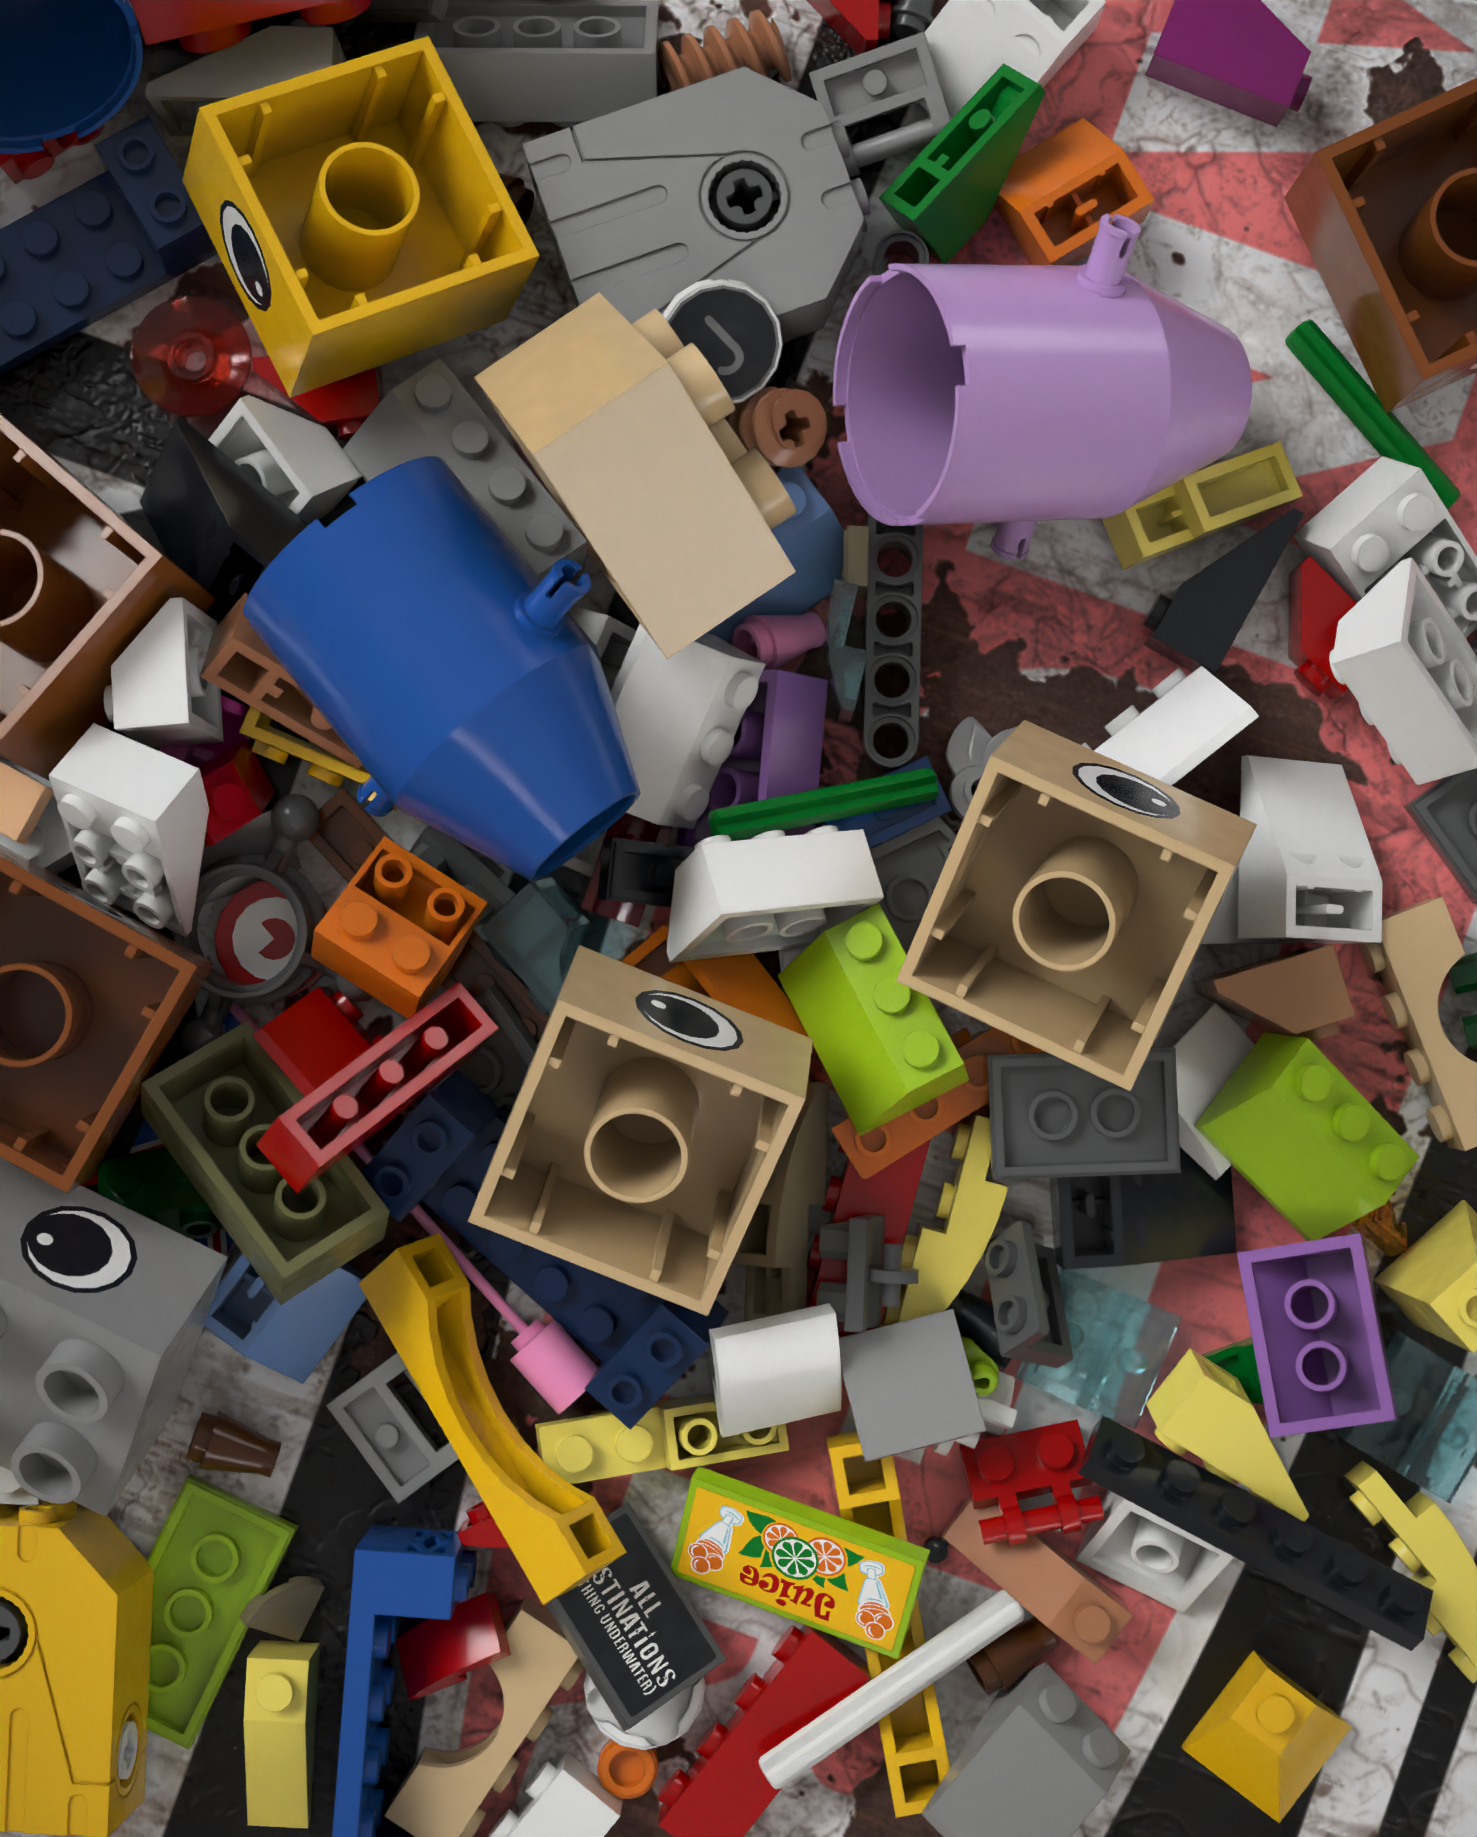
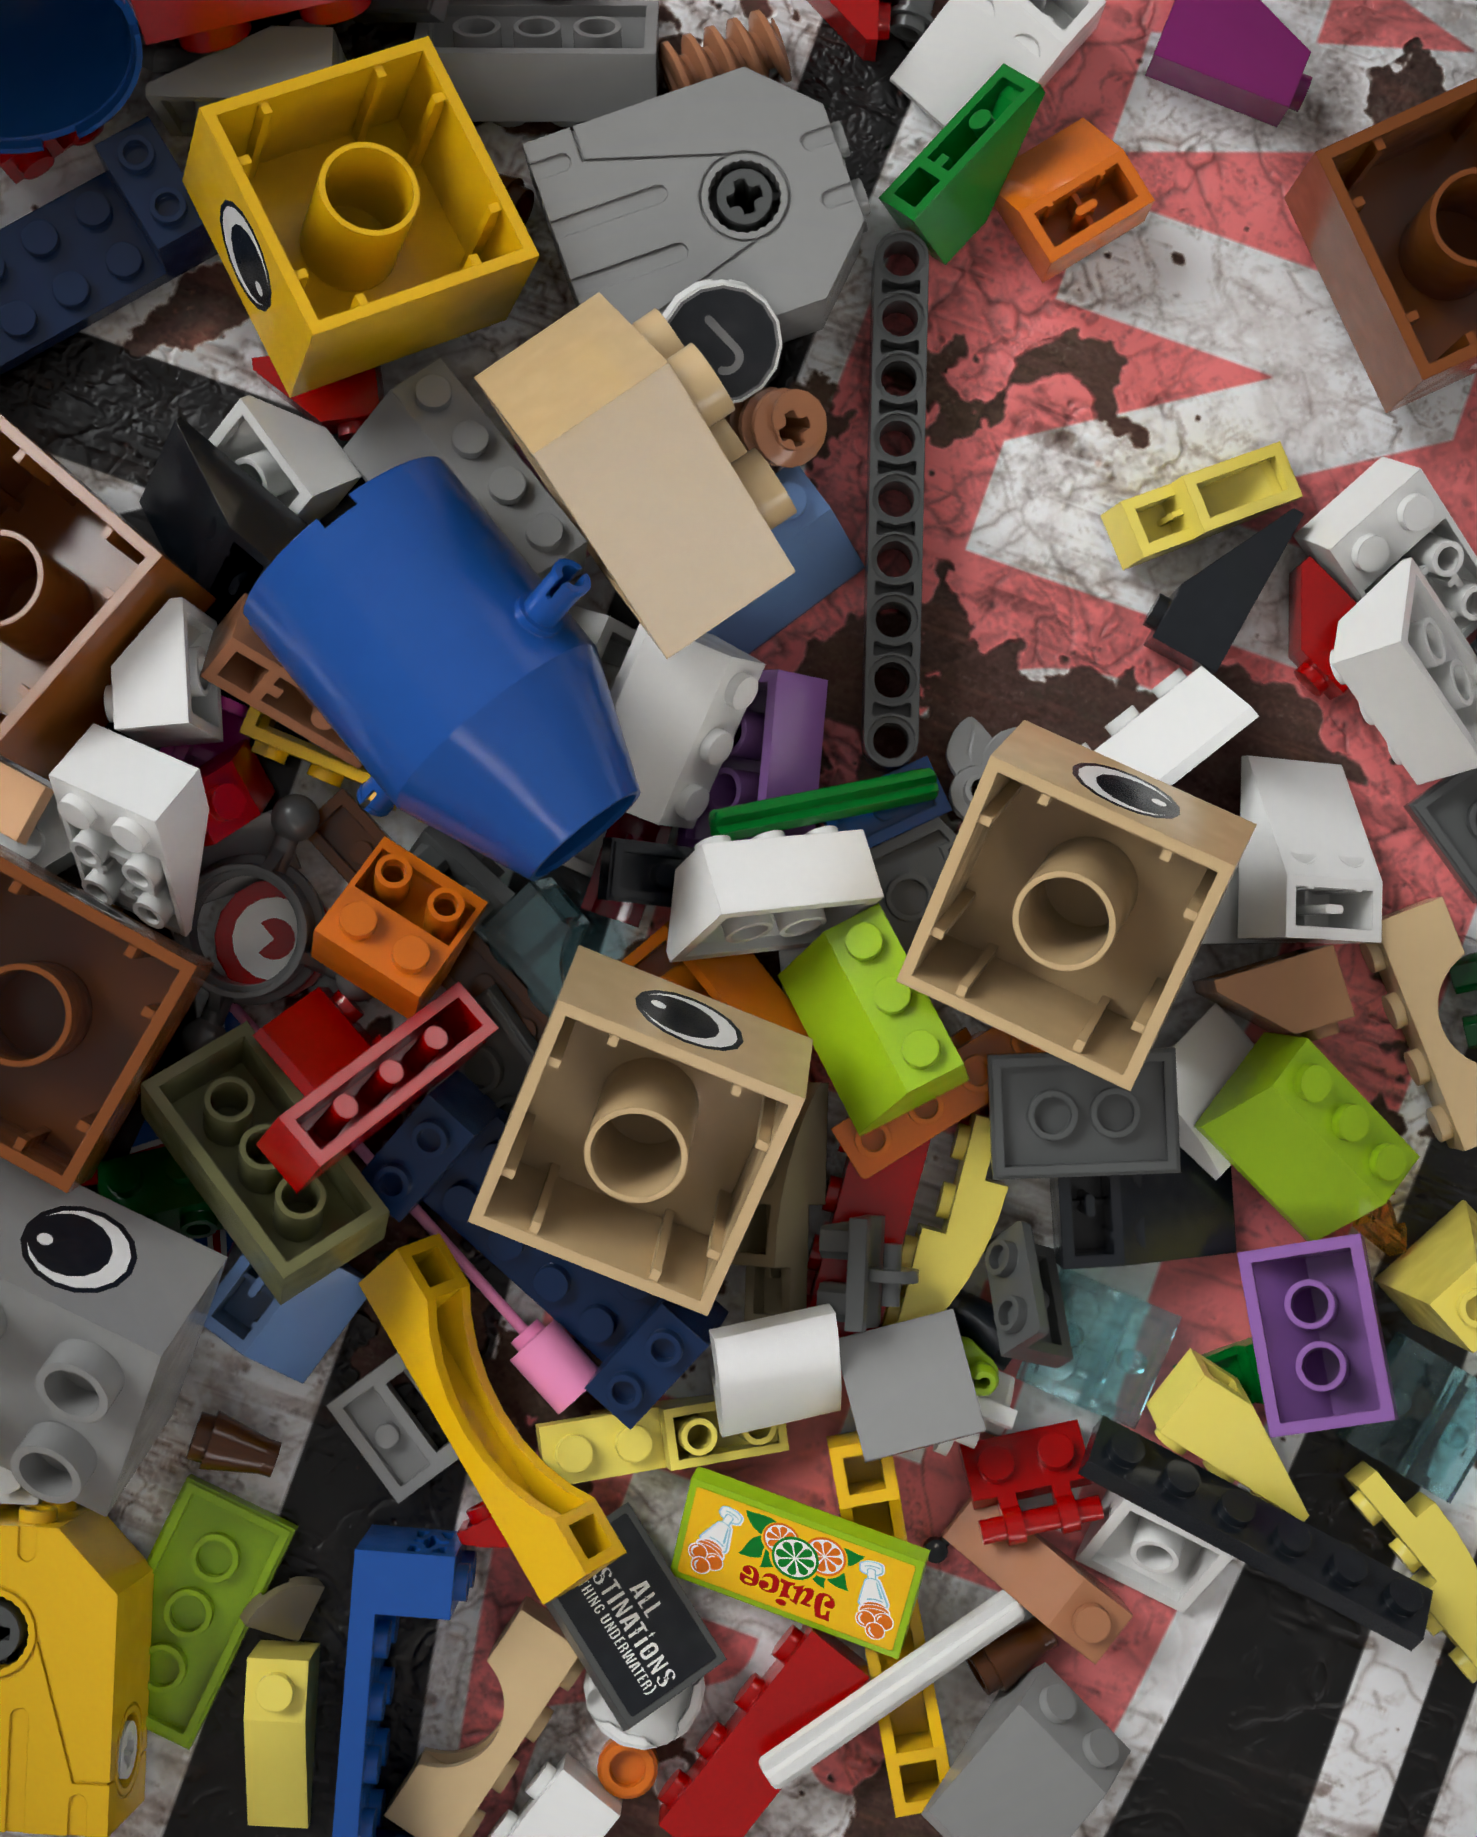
(173, 334): clear red dish -> none
(444, 1650): red slope -> none
(779, 637): bright pink cone -> none
(842, 663): clear light blue slope -> none
(856, 558): dark tan tile -> none
(878, 85): light grey plate -> none
(1030, 391): lavender piece -> none
(1266, 1736): yellow slope -> none
(1363, 406): green axle -> none

